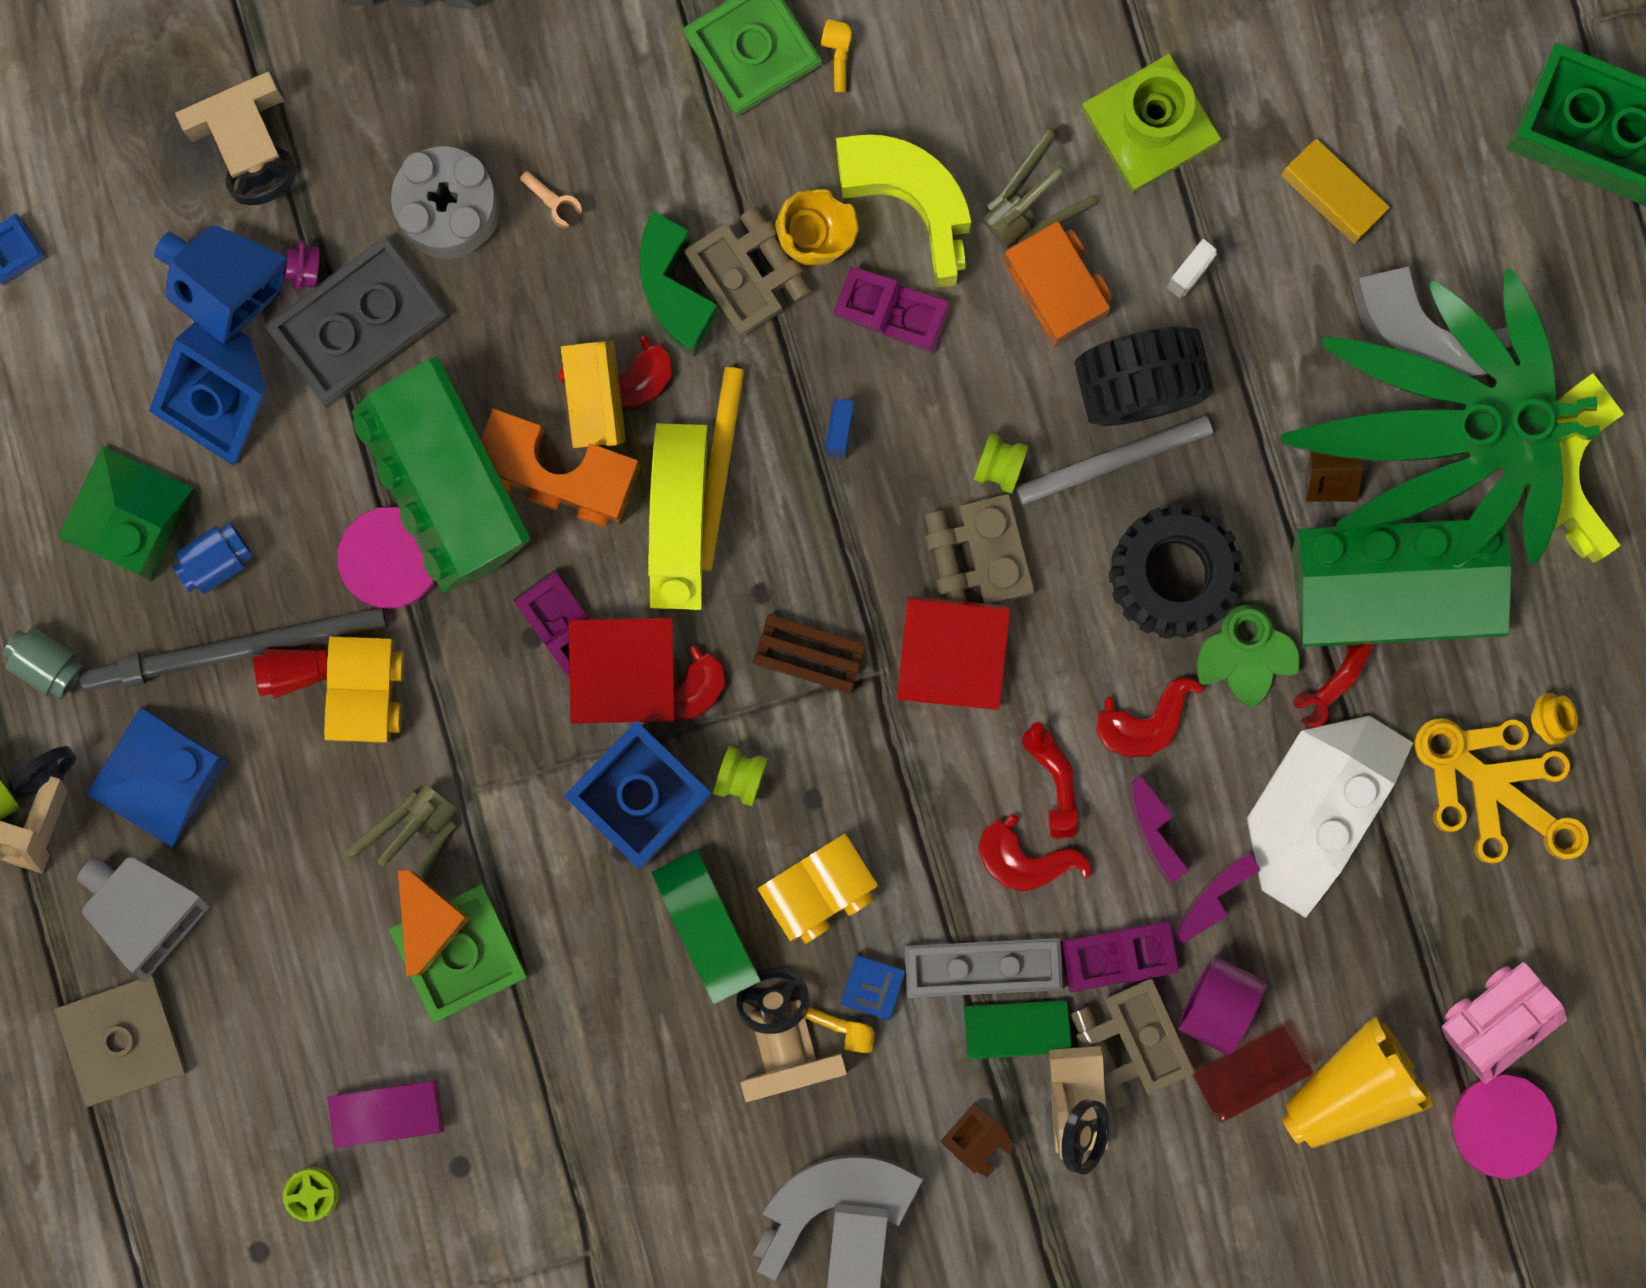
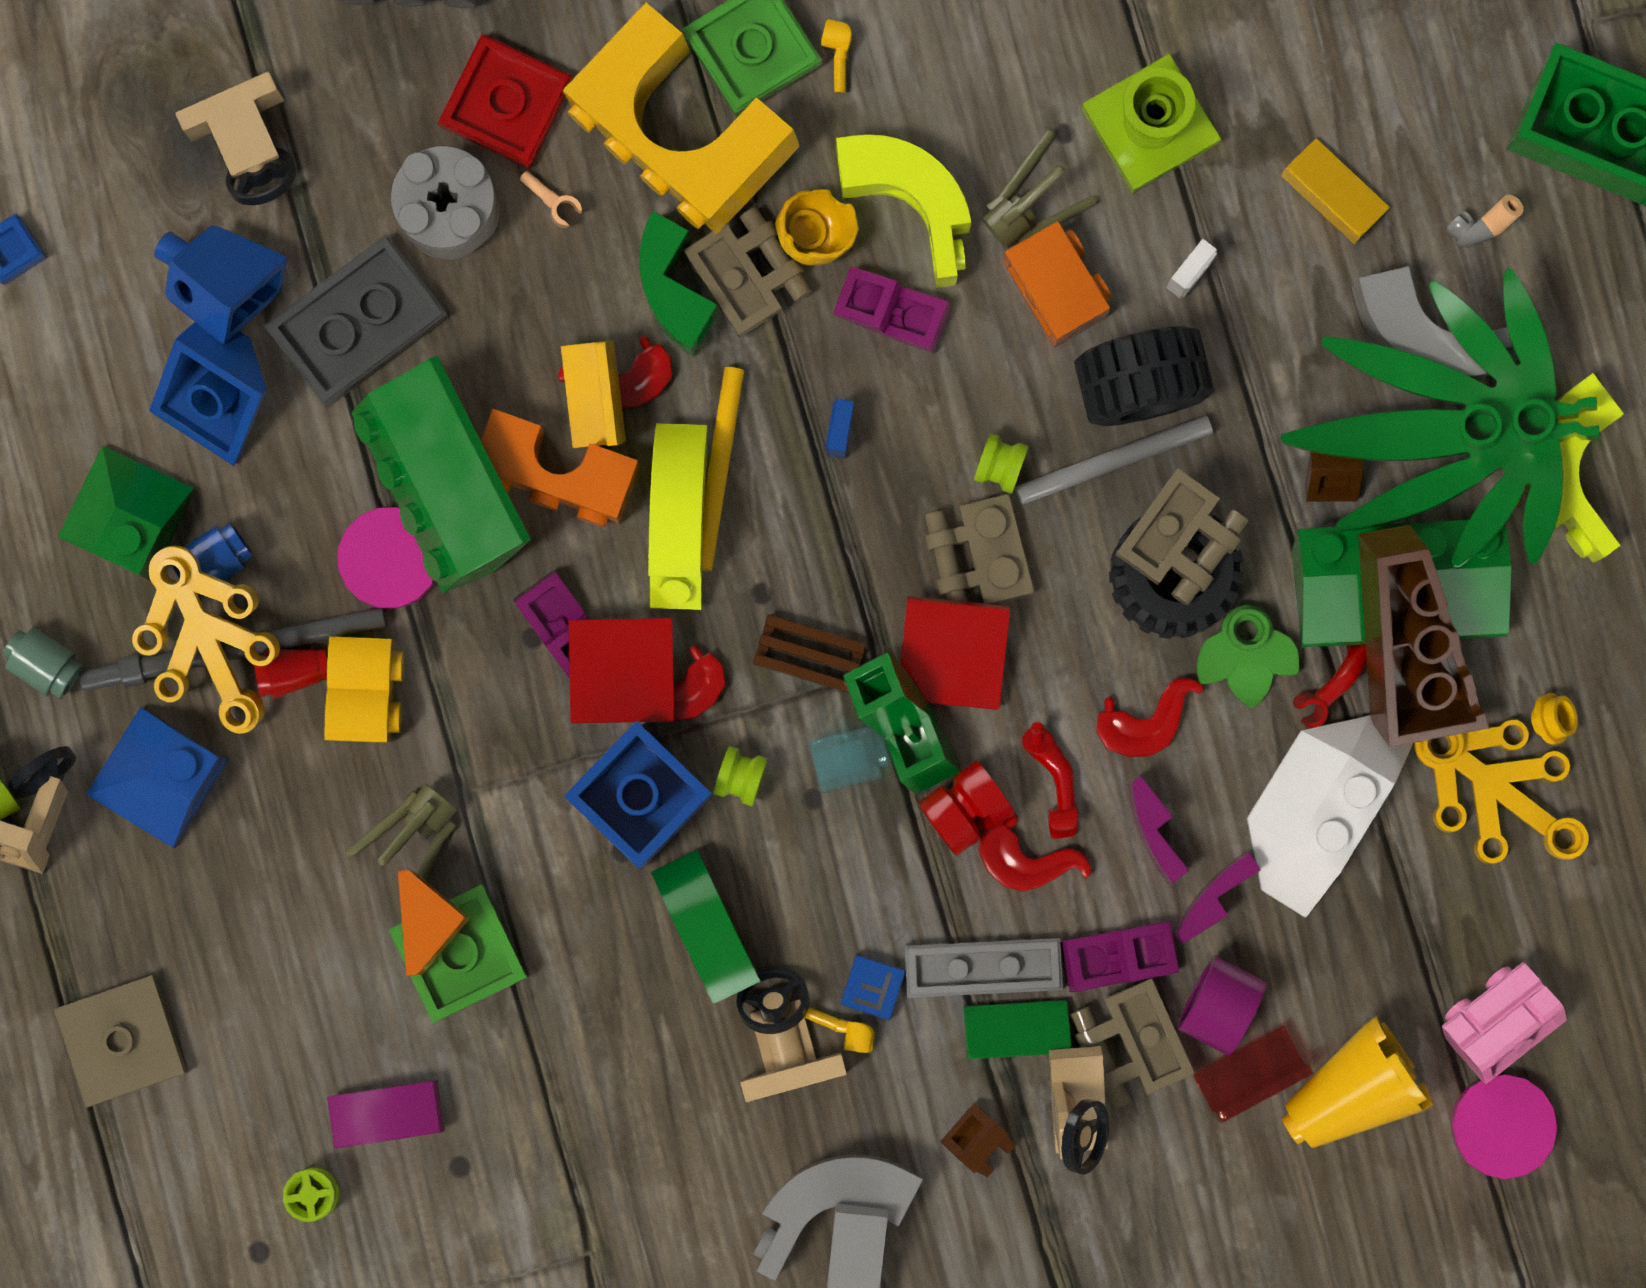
(138, 912): light grey torso -> none
(203, 632): none -> yellow plant
(302, 265): magenta plate -> none
(505, 101): none -> red tile
(707, 181): none -> yellow arch
(818, 889): yellow brick -> none
(848, 759): none -> clear light blue brick
(899, 713): none -> green brick
(966, 808): none -> red wheel
(1169, 526): none -> dark tan plate
(1412, 649): none -> reddish brown wedge
(1489, 225): none -> arm

